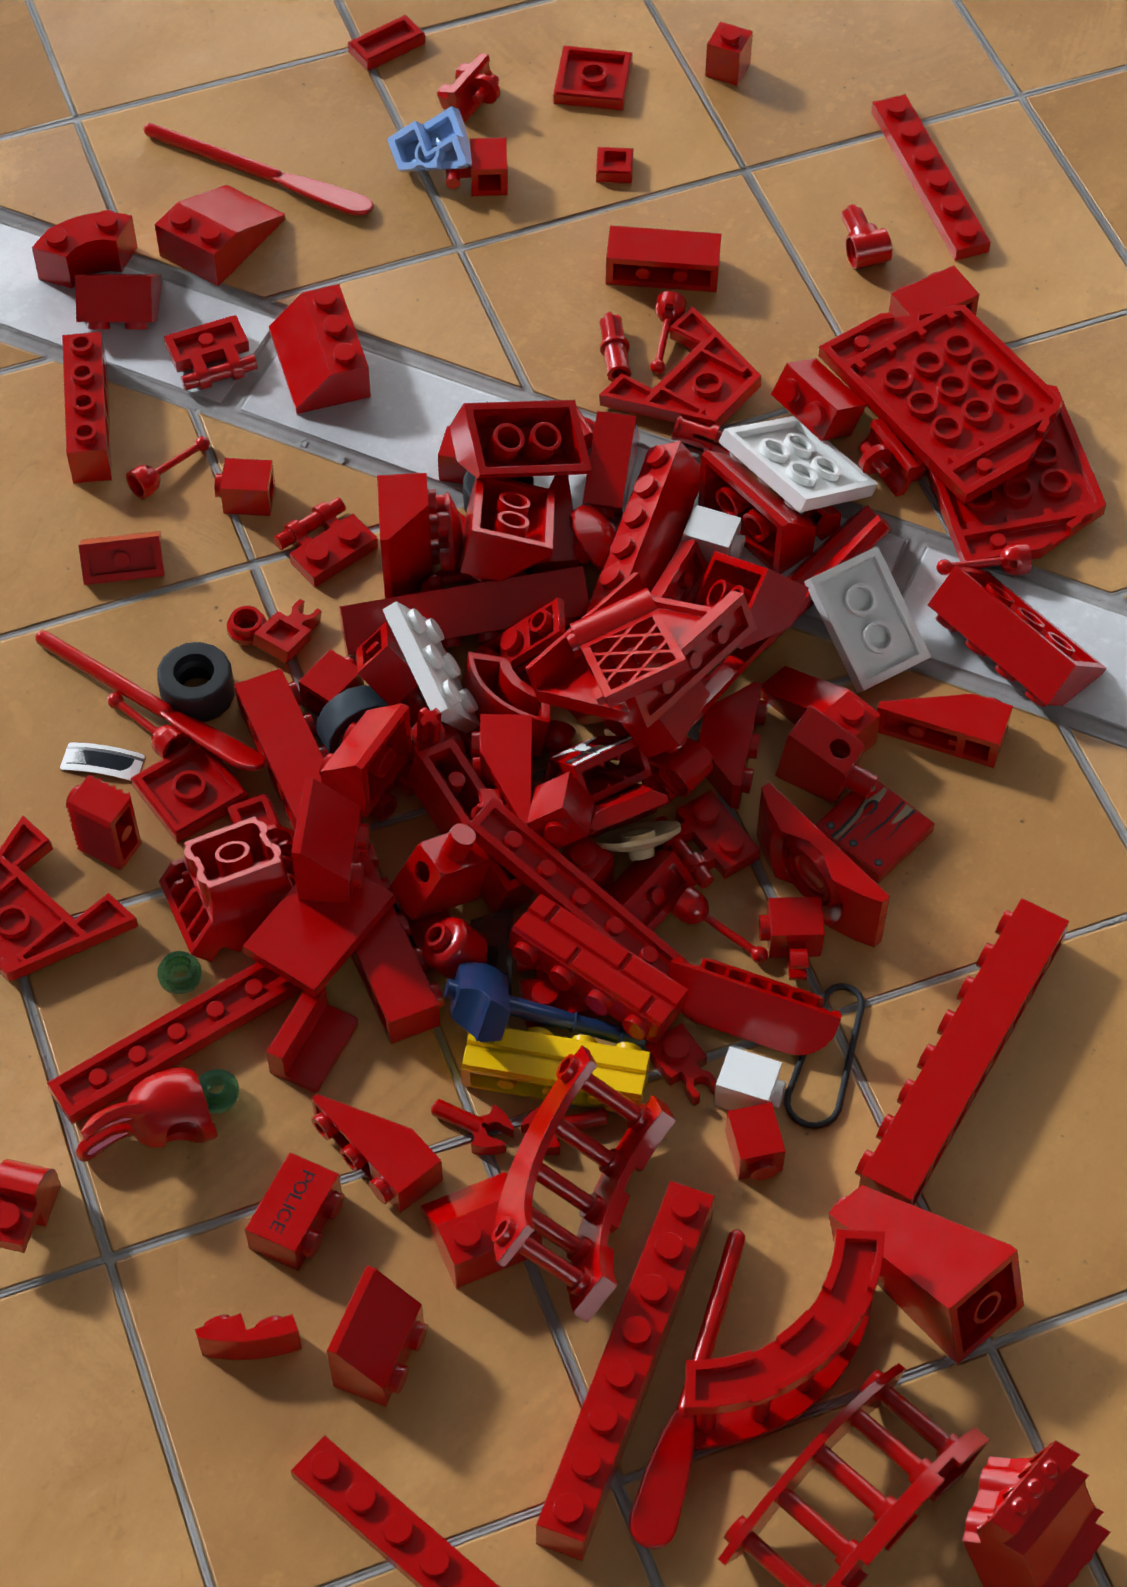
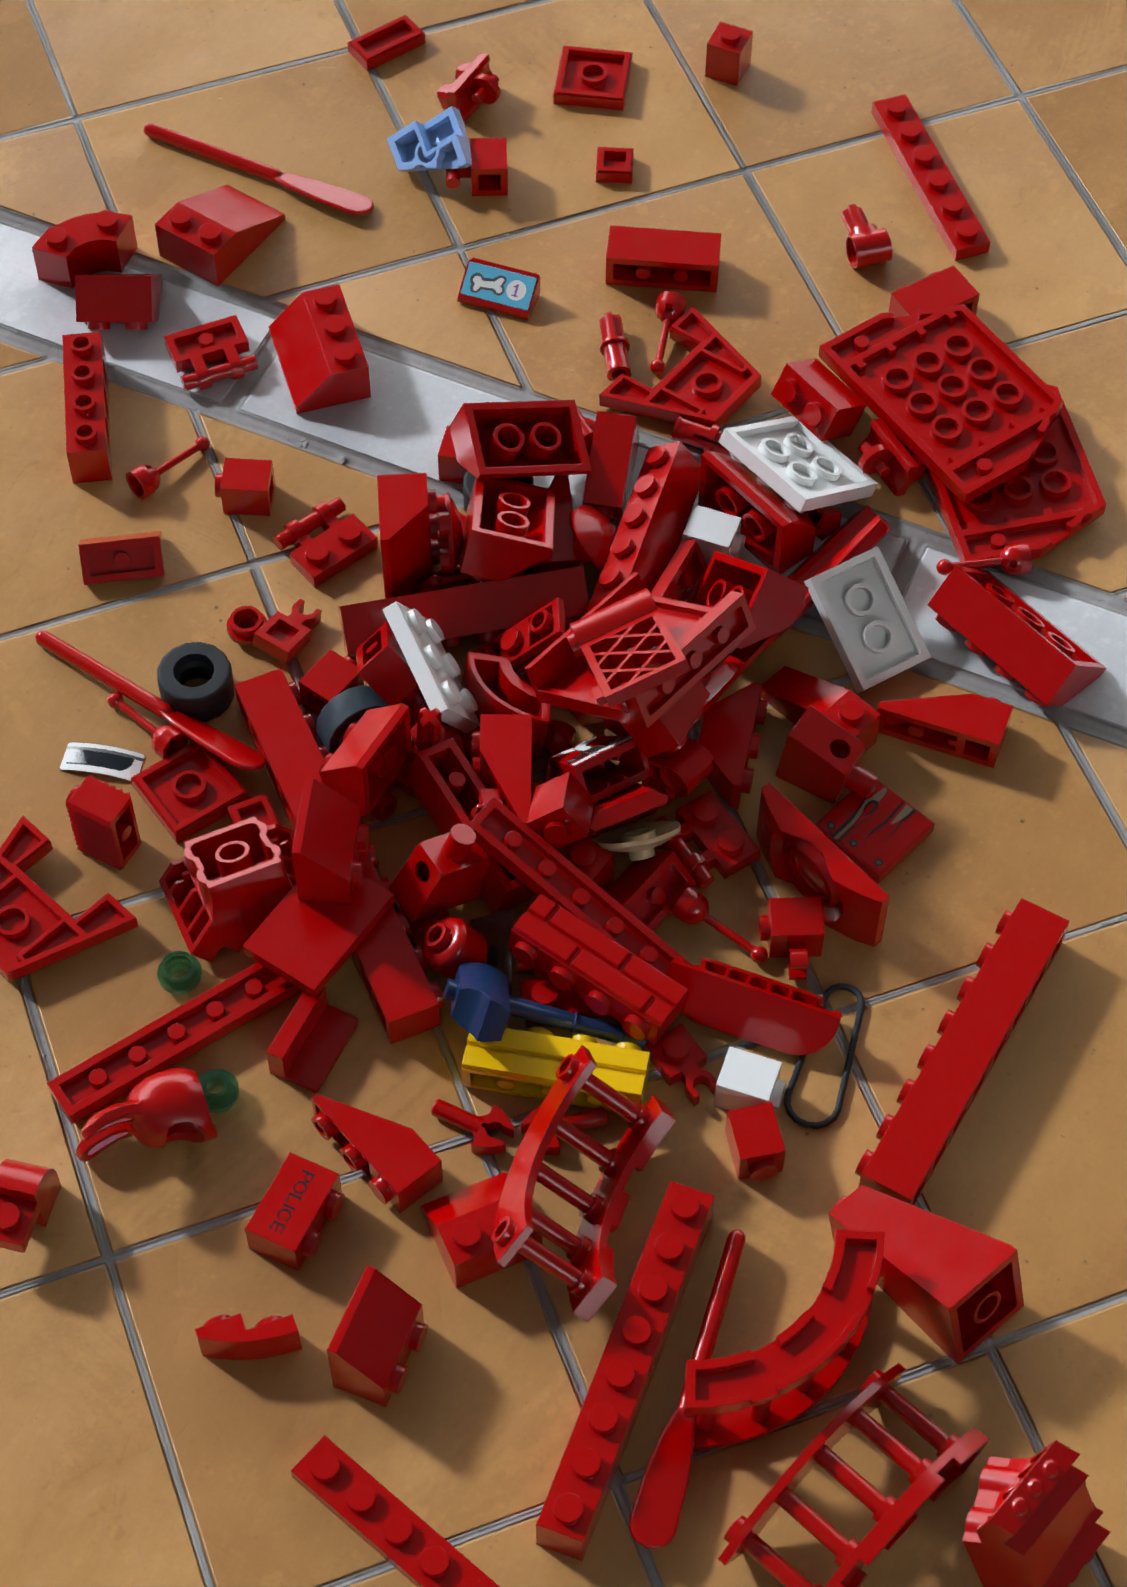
(499, 288): none -> slope

